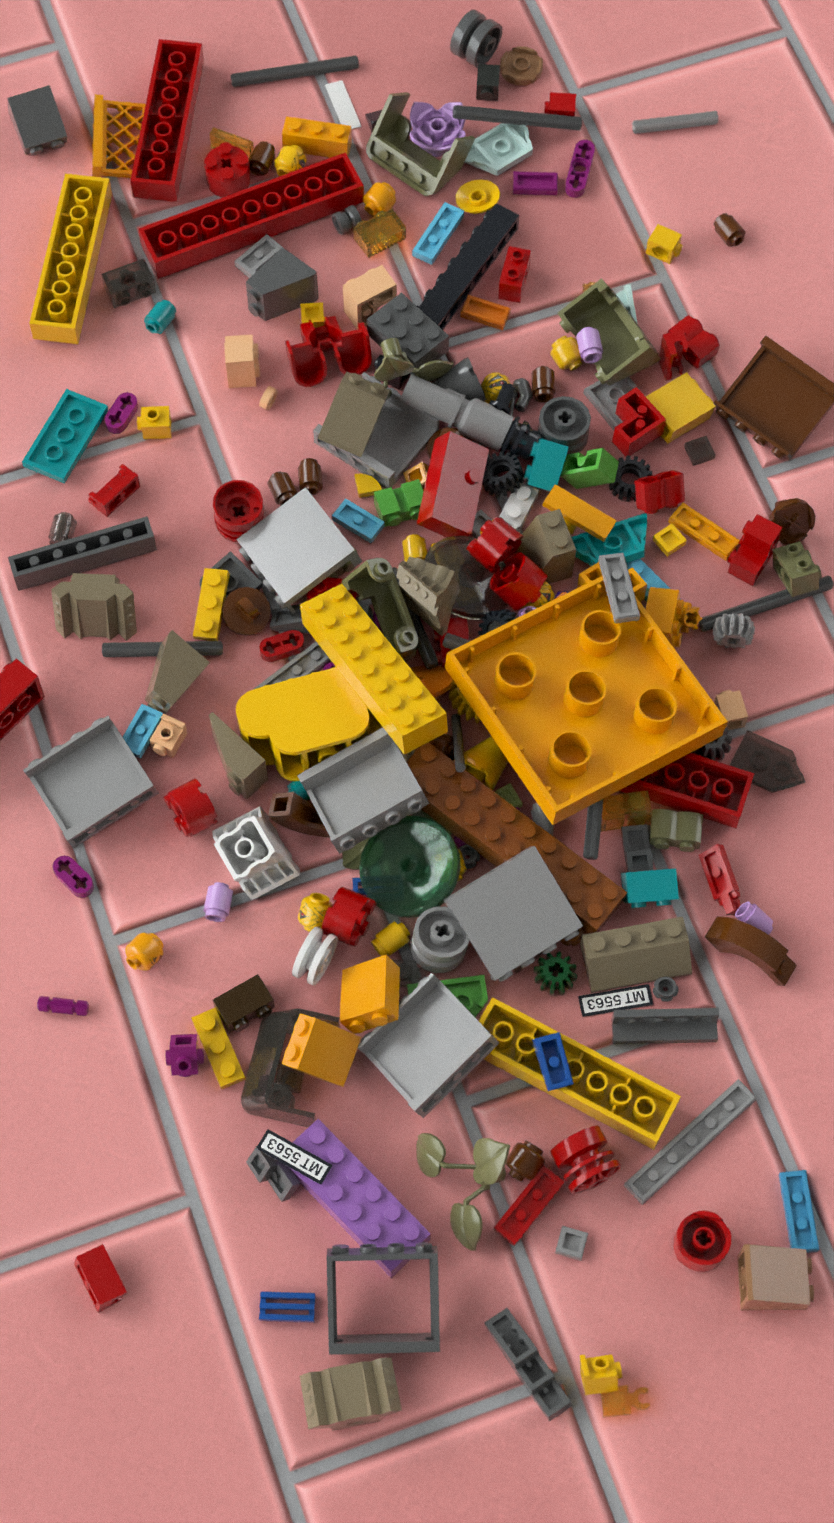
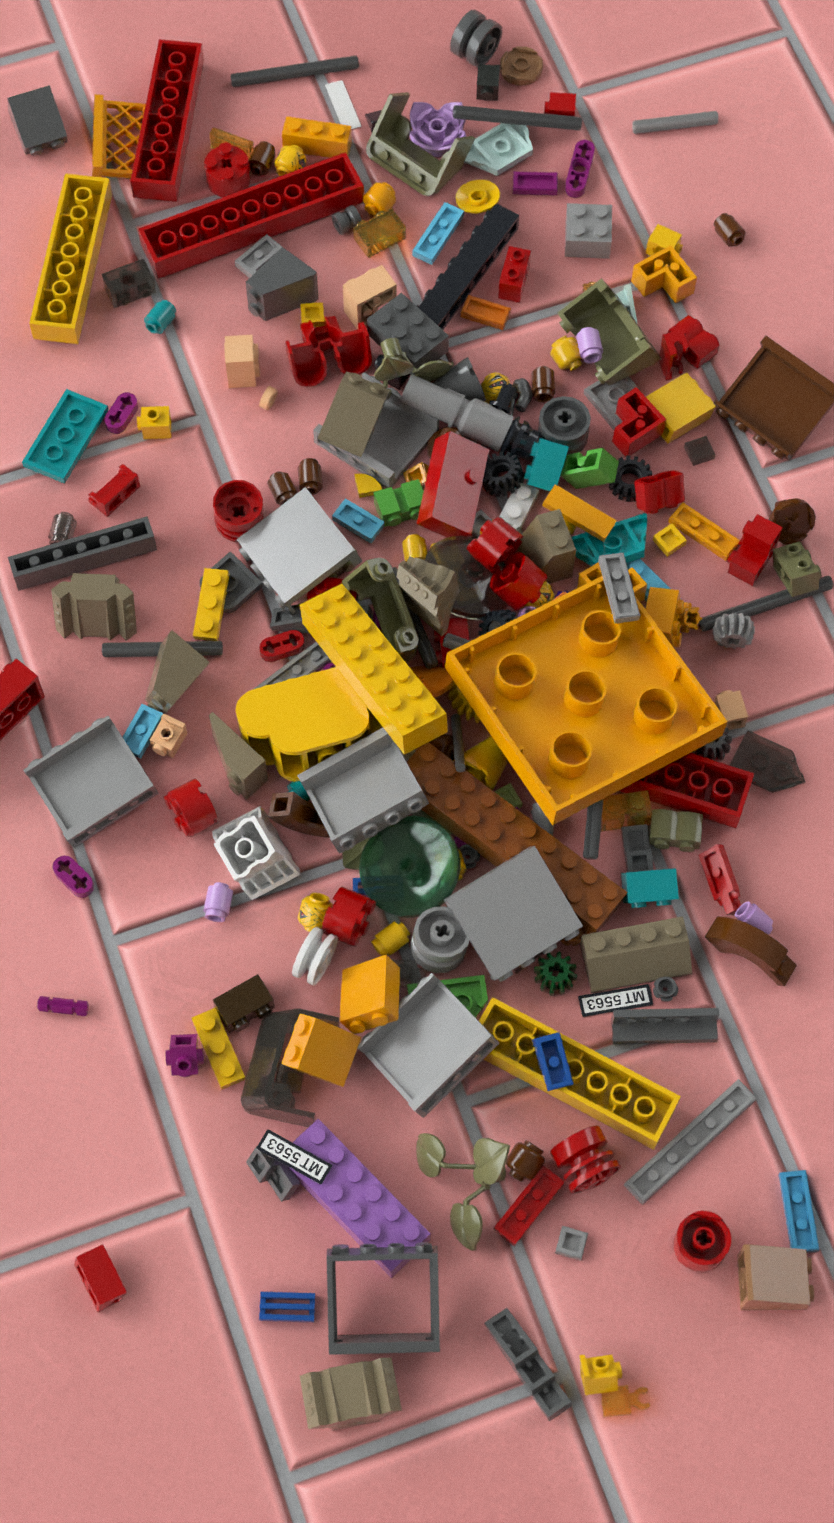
(144, 951): light orange head -> none
(246, 611): reddish brown tile -> none
(588, 230): none -> light grey brick
(667, 271): none -> light orange brick

